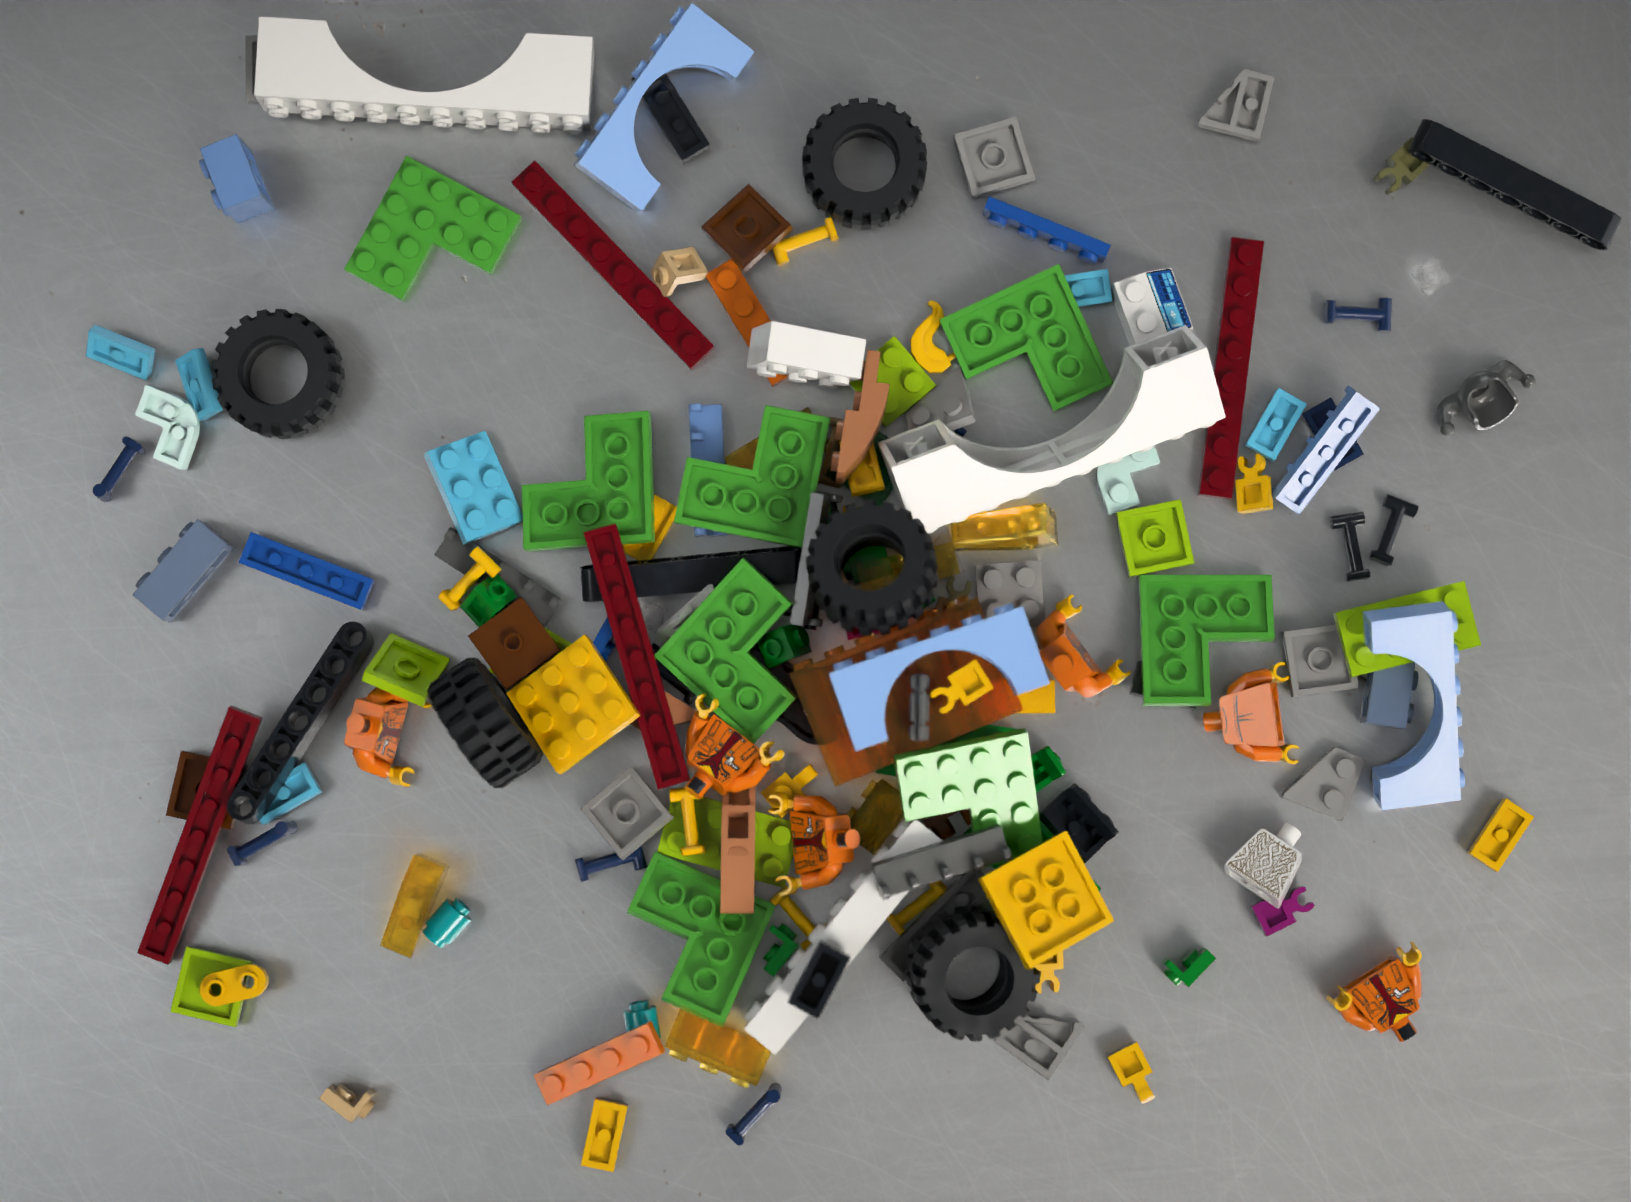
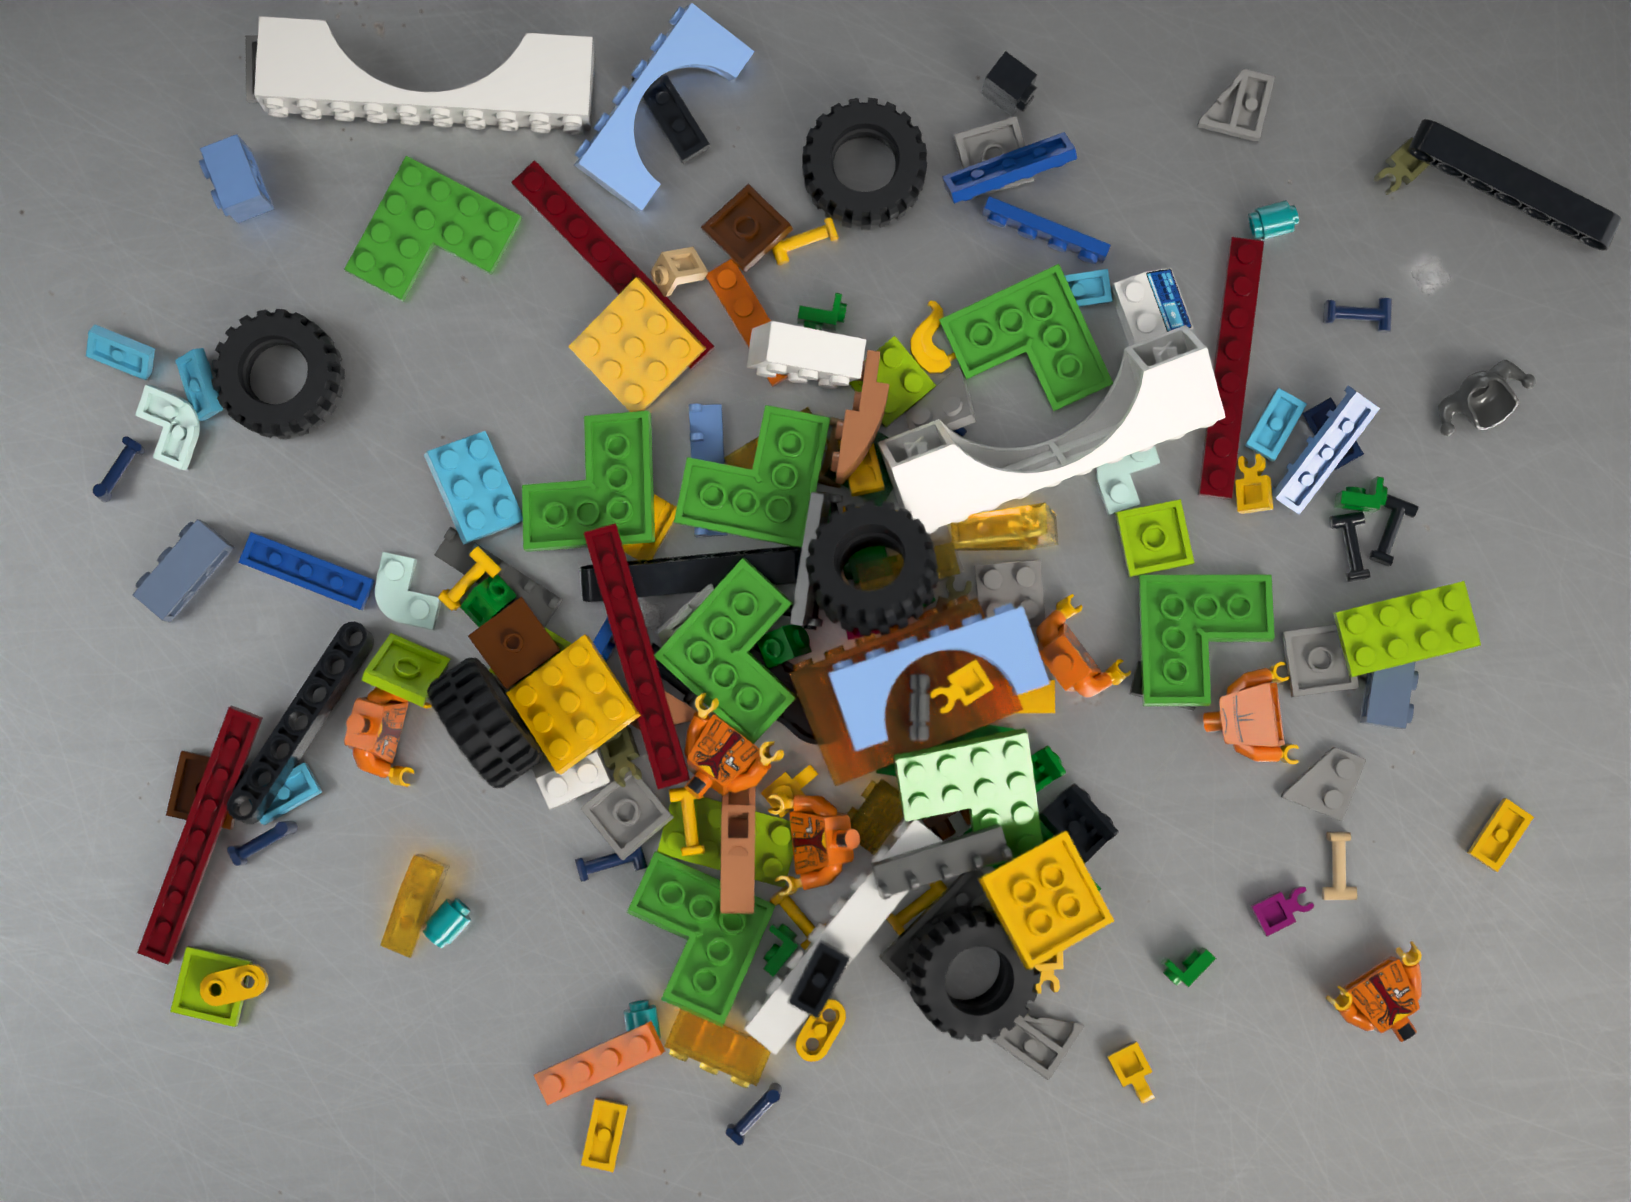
(342, 1101): tan bracket -> none
(395, 597): none -> light aqua plate
(577, 781): none -> white slope
(619, 753): none -> olive plate
(637, 347): none -> yellow plate
(822, 1030): none -> yellow plate
(823, 319): none -> green bracket
(1009, 167): none -> blue plate
(1010, 84): none -> black brick
(1267, 863): white torso -> none
(1273, 220): none -> teal brick
(1339, 890): none -> tan piece
(1356, 498): none -> green bracket
(1431, 767): light blue arch -> none

